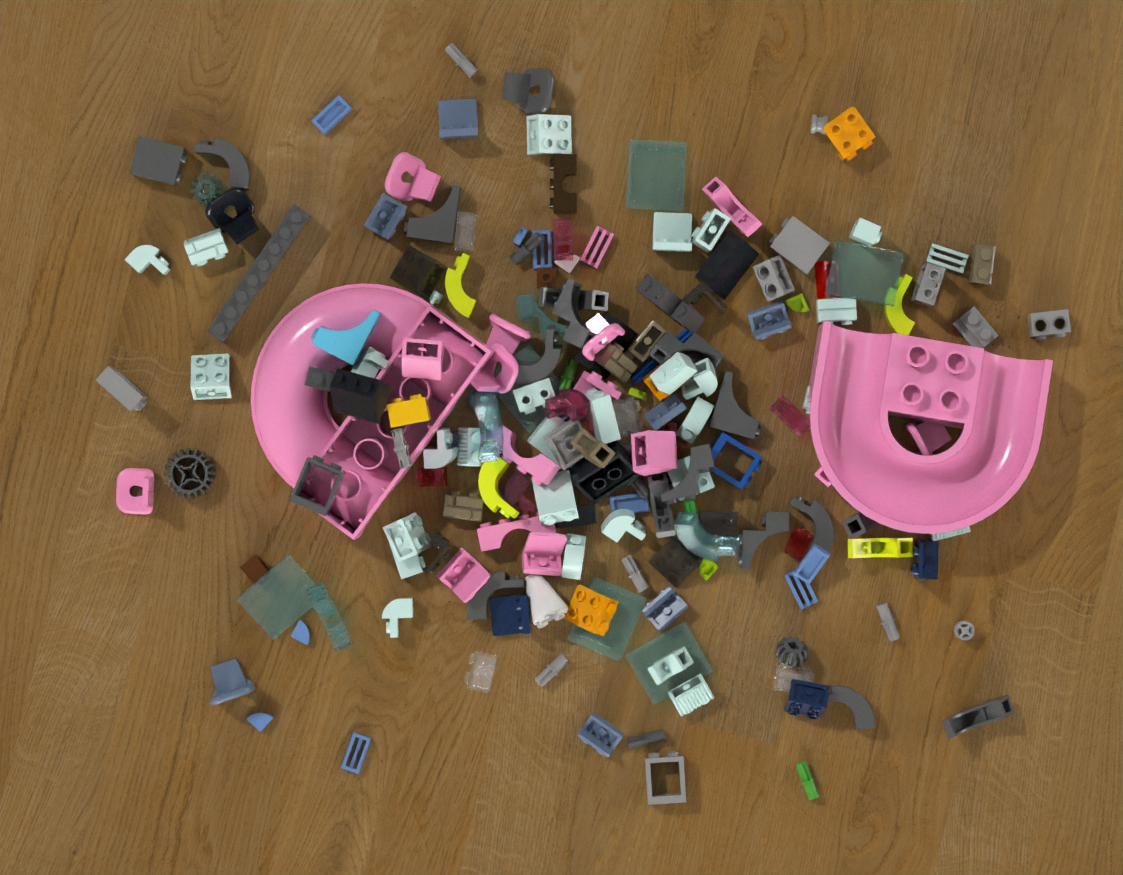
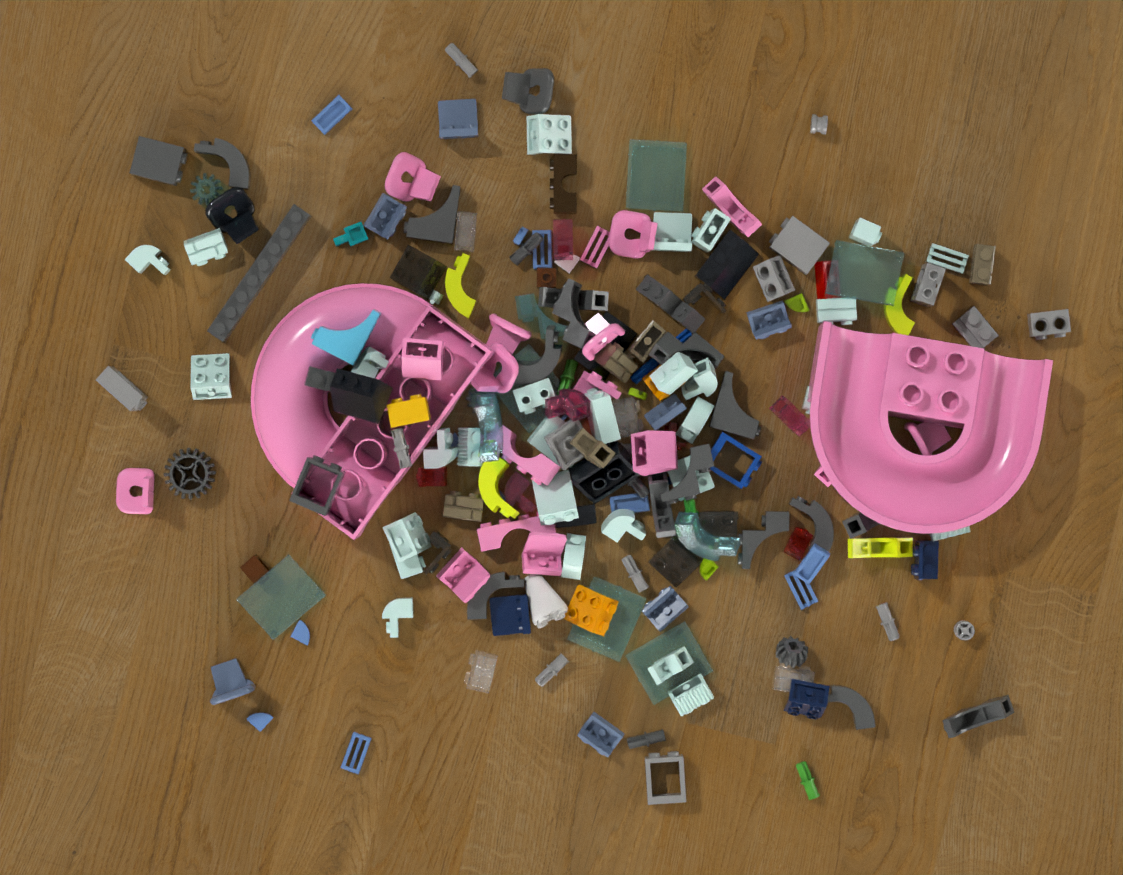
(330, 616): clear light blue arch -> none
(354, 234): none -> teal plate
(636, 247): none -> bright pink piece
(849, 133): light orange bracket -> none

